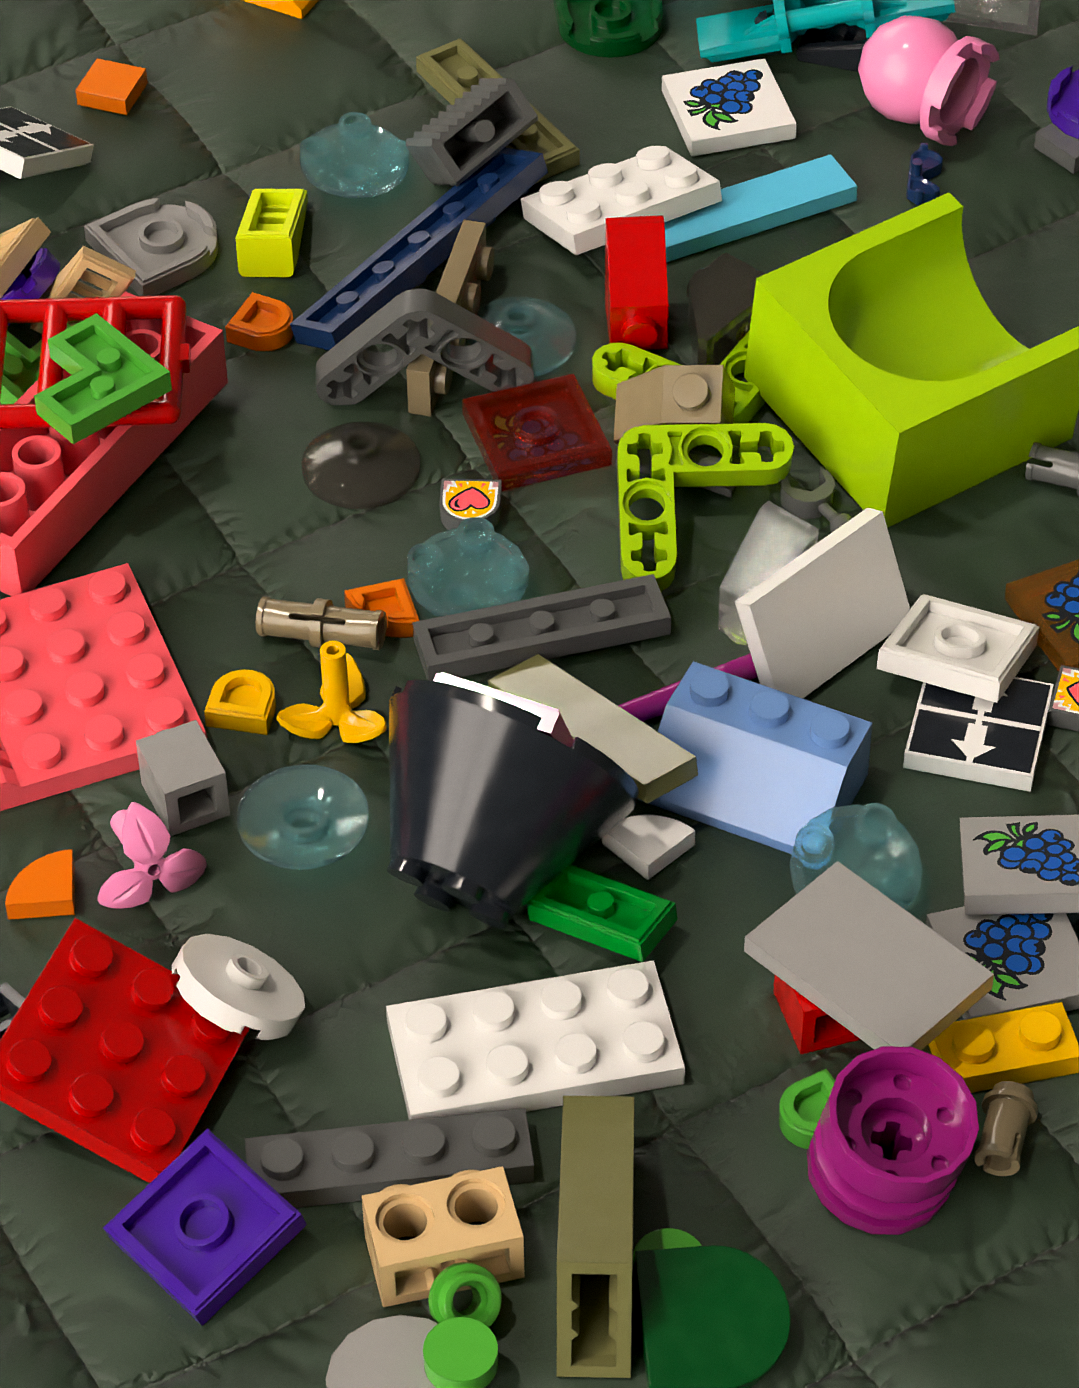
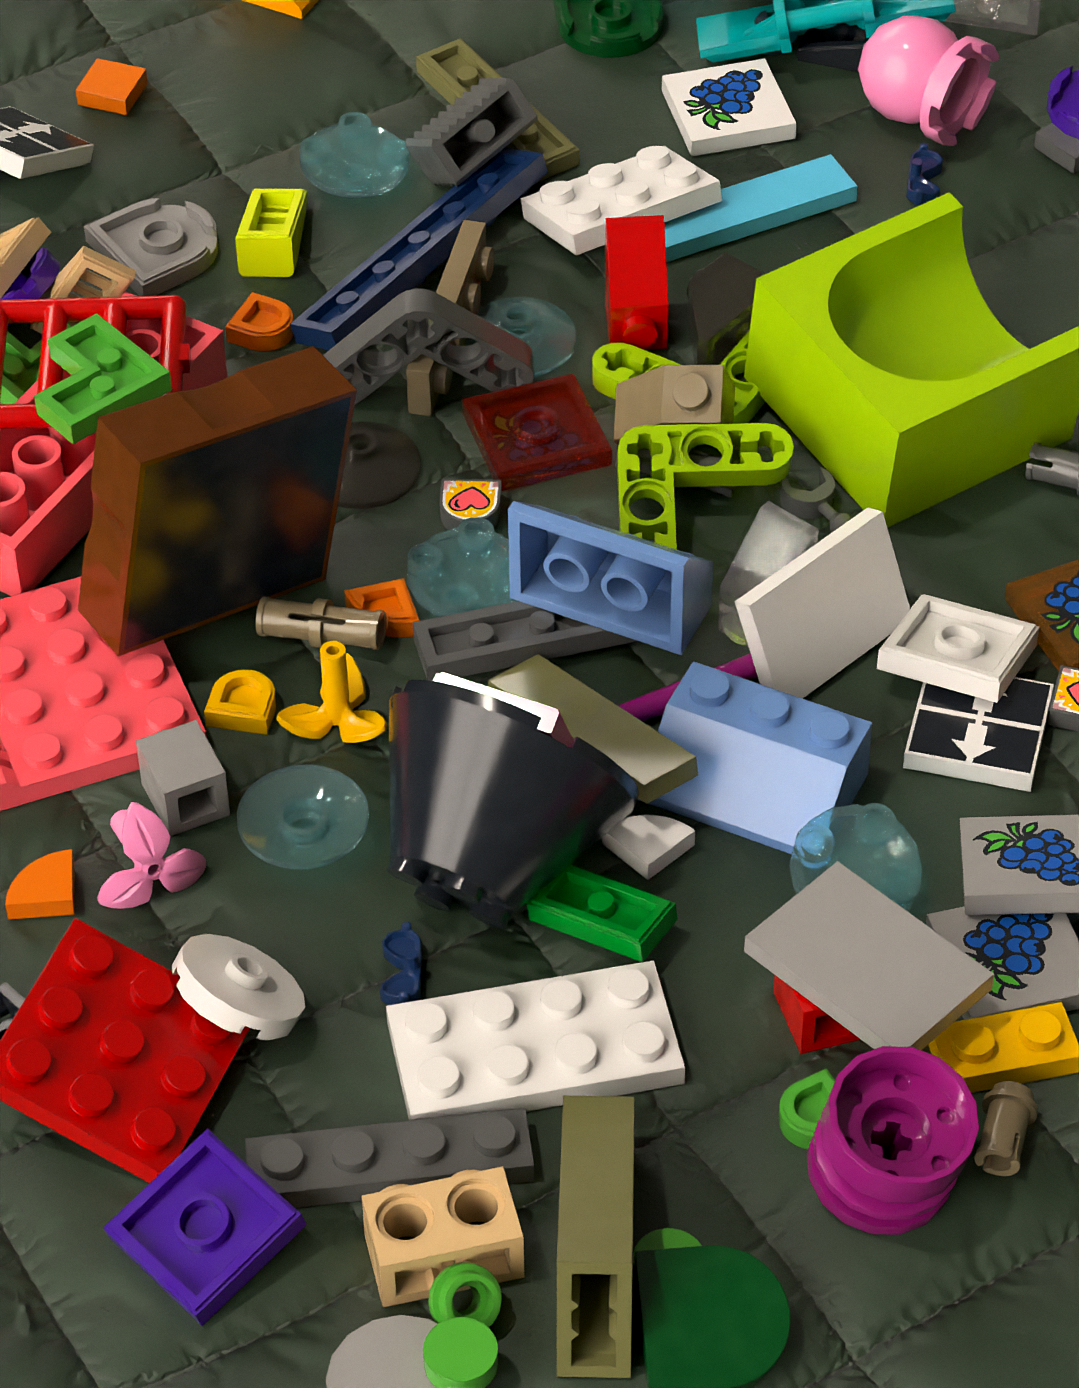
(214, 499): none -> tile
(404, 951): none -> dark blue piece
(607, 577): none -> medium blue slope

